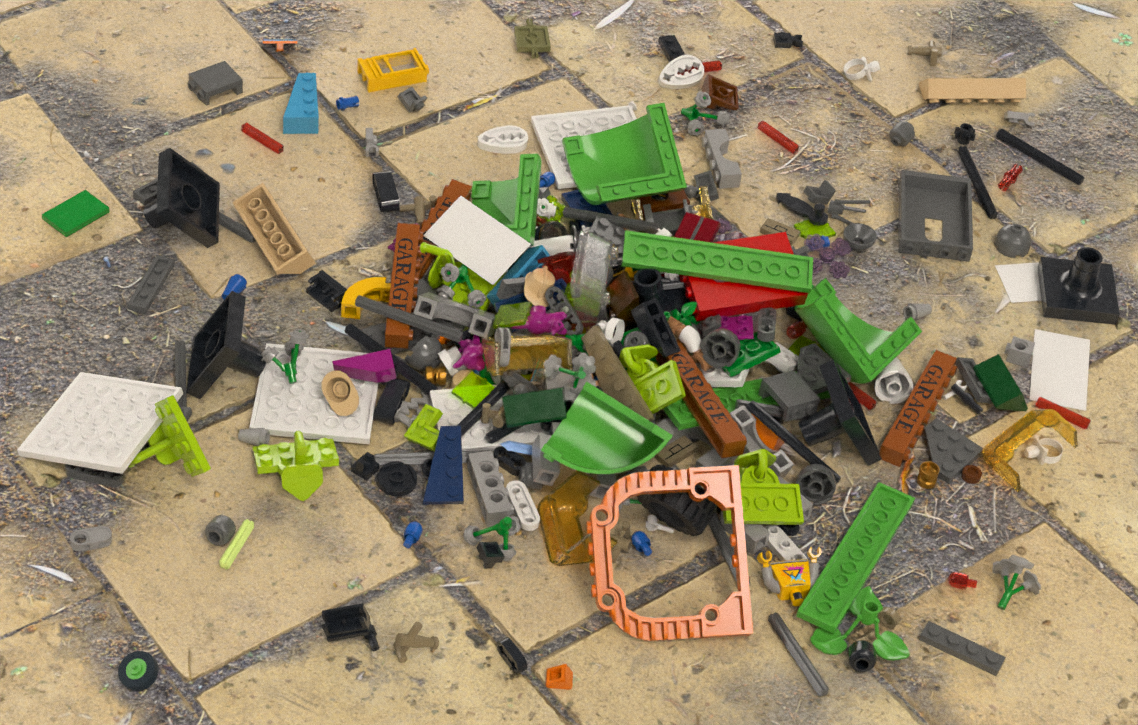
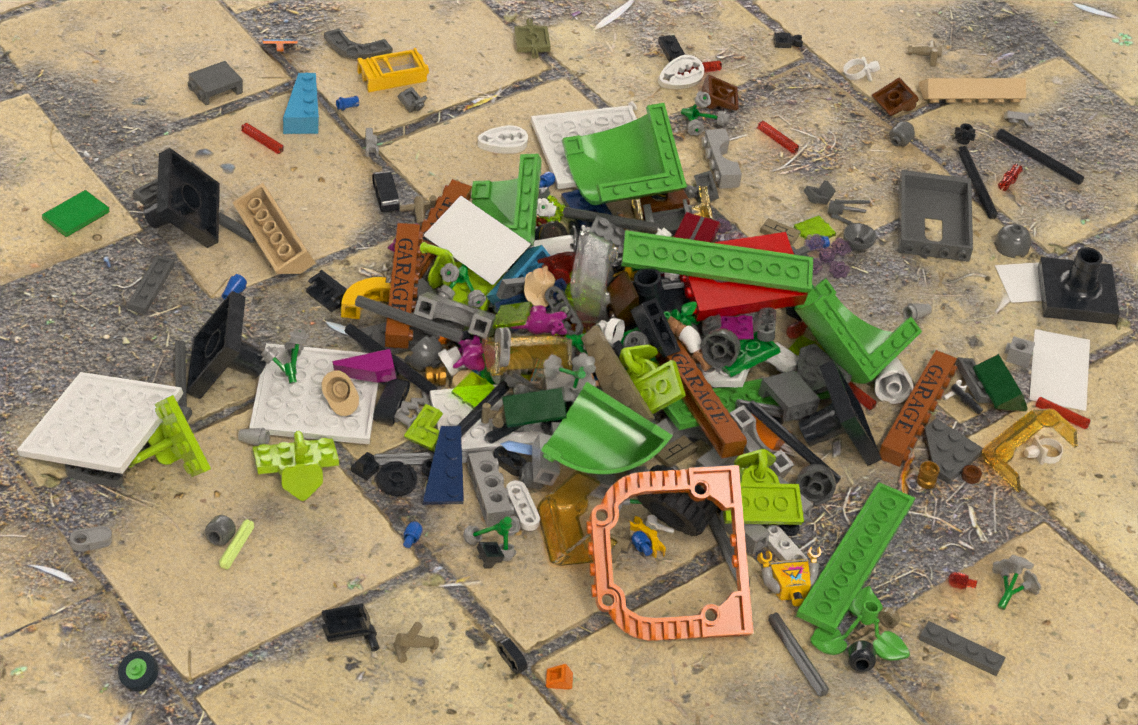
(353, 50): none -> dark grey plate
(657, 545): none -> yellow piece
(815, 216): black brick -> none
(896, 97): none -> reddish brown slope

